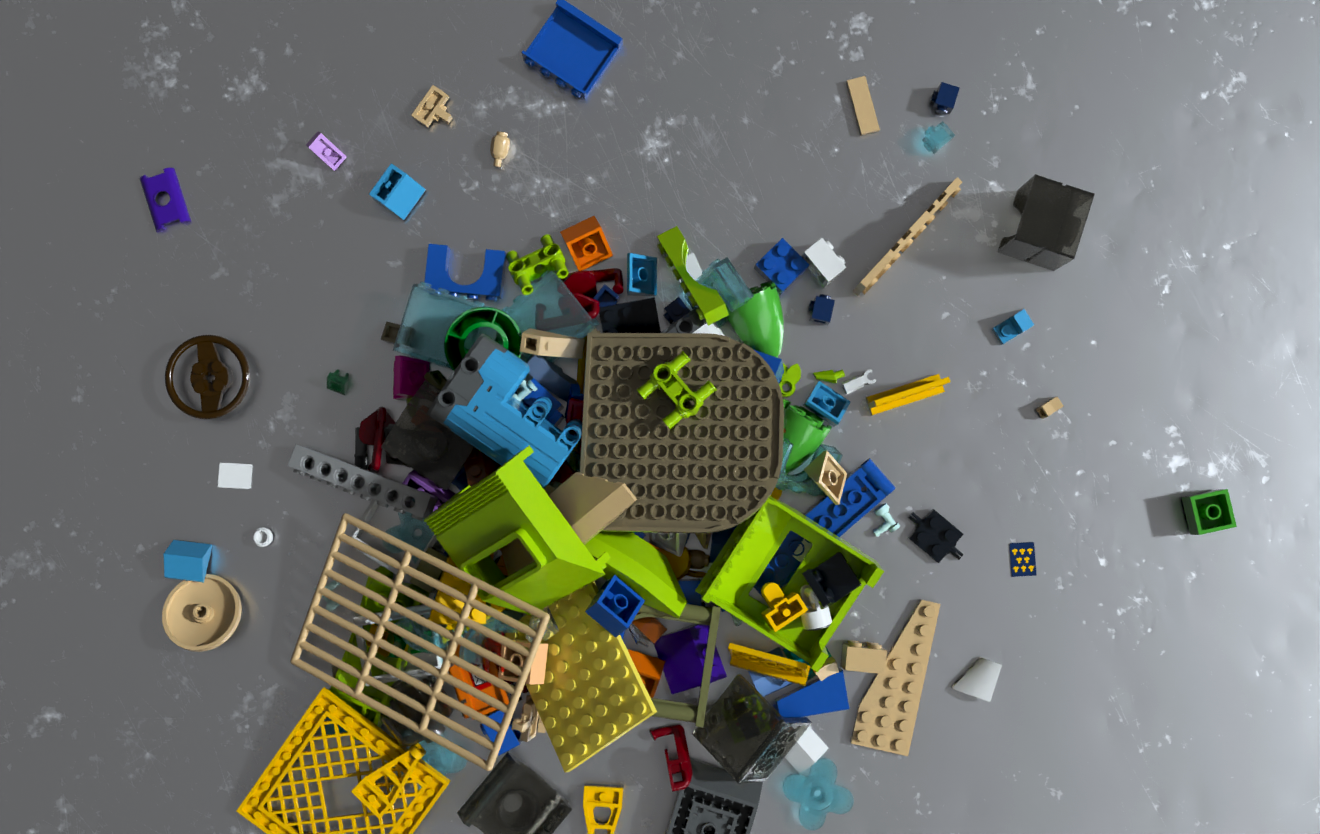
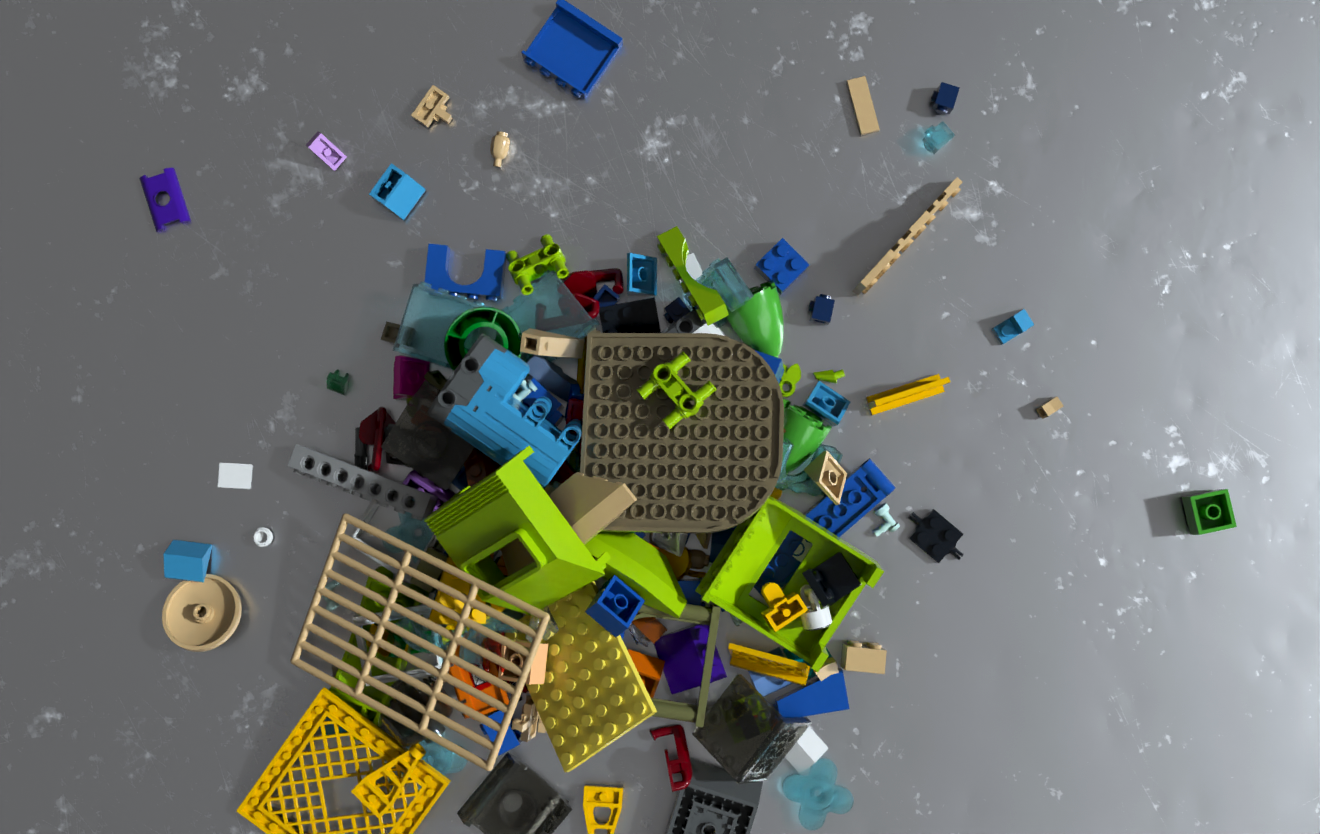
(208, 363): dark brown piece -> none
(586, 243): orange slope -> none
(824, 262): white brick -> none
(857, 382): white bar -> none
(891, 703): tan wing -> none
(980, 679): white slope -> none
(1023, 559): dark blue sticker -> none
(1049, 223): clear smoke piece -> none

